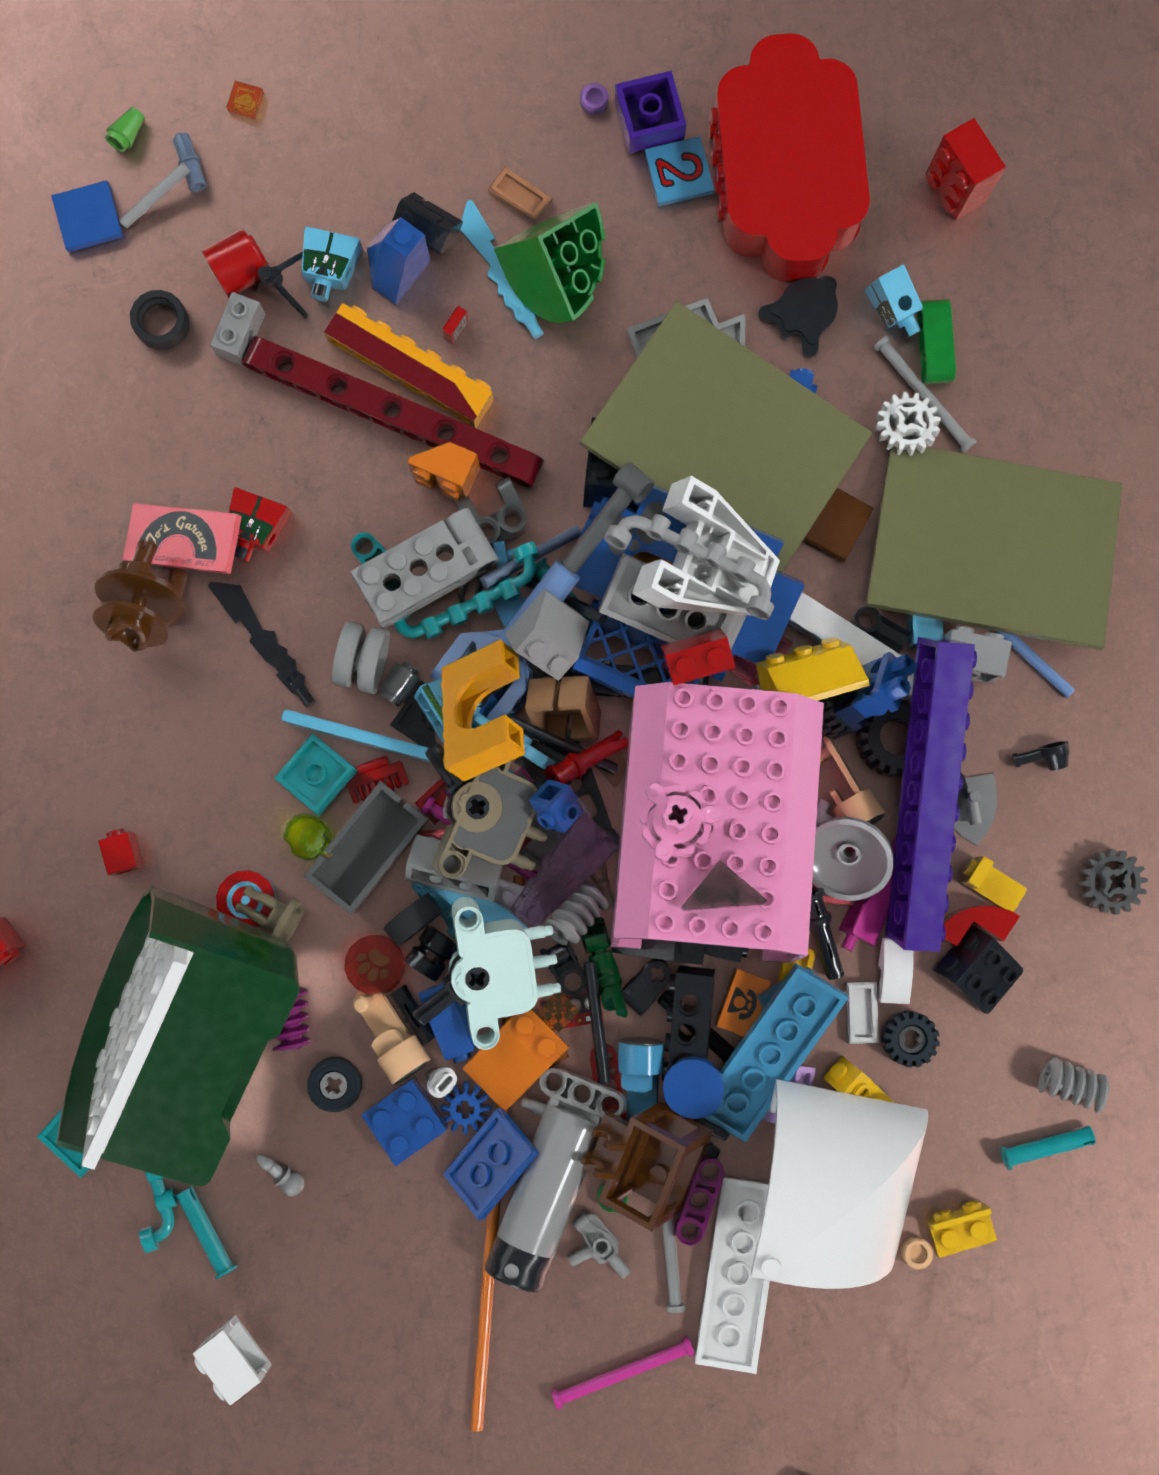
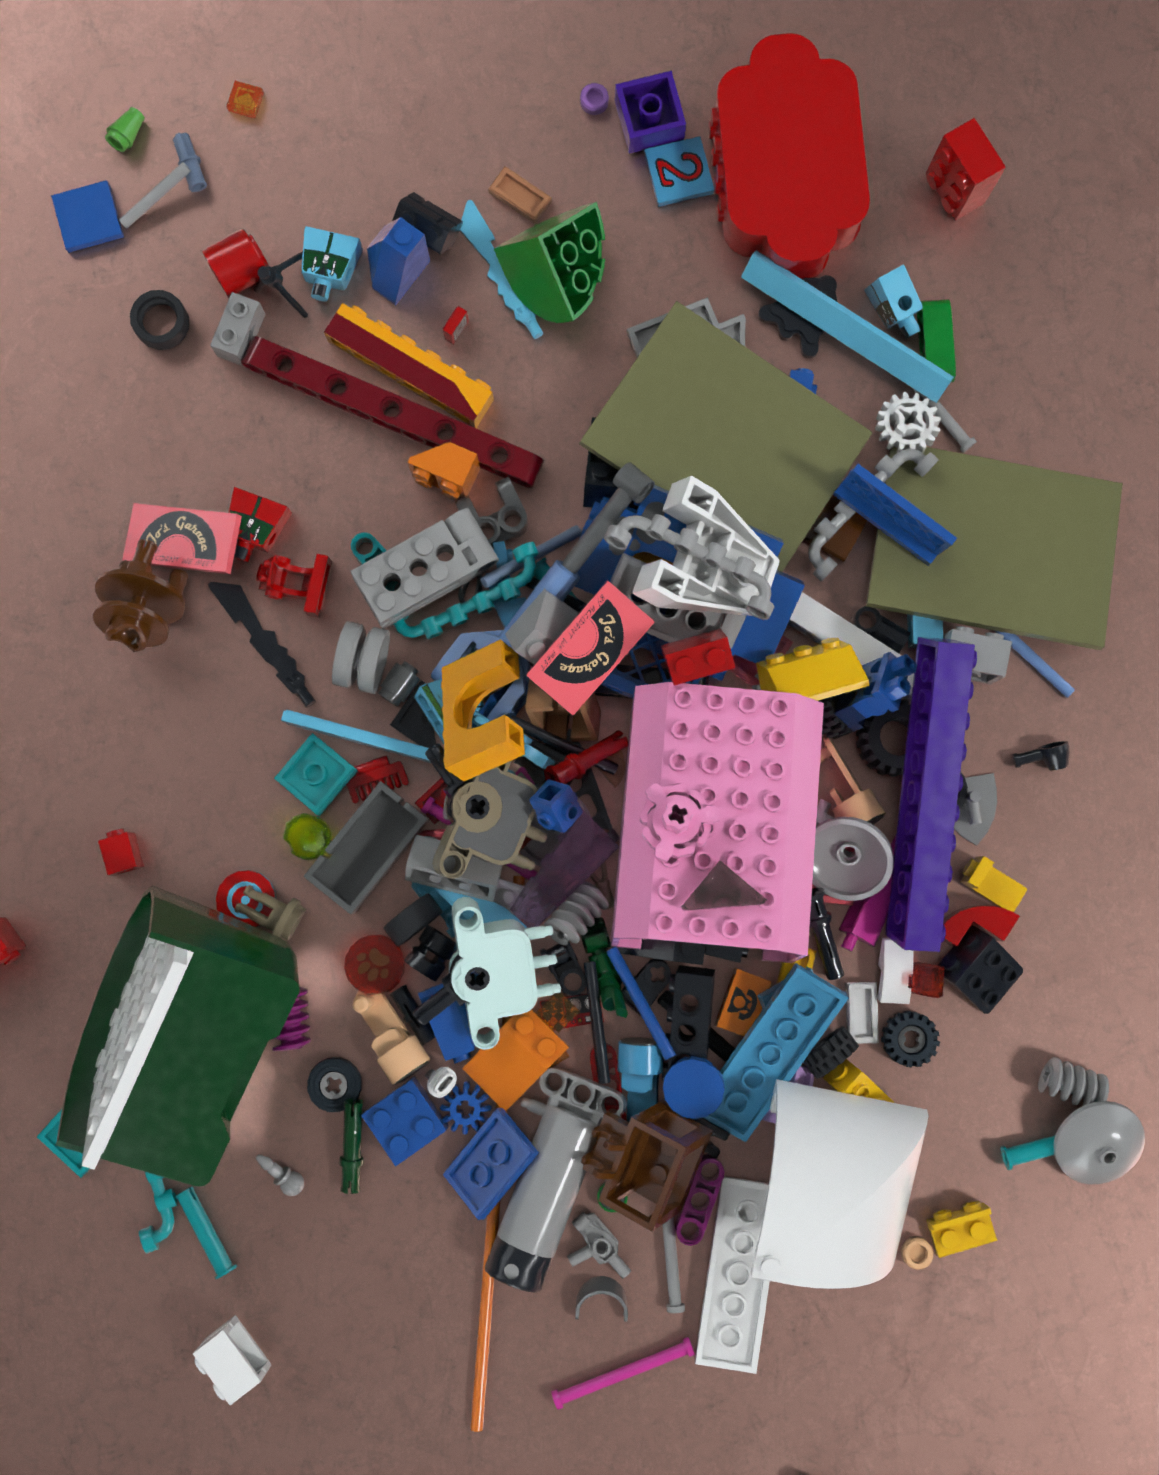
(273, 577): none -> red tile
(351, 1158): none -> dark green pin
(590, 648): none -> coral tile
(602, 1285): none -> dark grey helmet
(641, 1003): none -> blue bar
(826, 528): none -> light grey bar
(830, 1052): none -> black tyre
(846, 326): none -> medium azure tile
(894, 515): none -> blue fence
(927, 980): none -> clear red tile
(1093, 1133): none -> light grey dish
(1121, 872): dark grey gear -> none

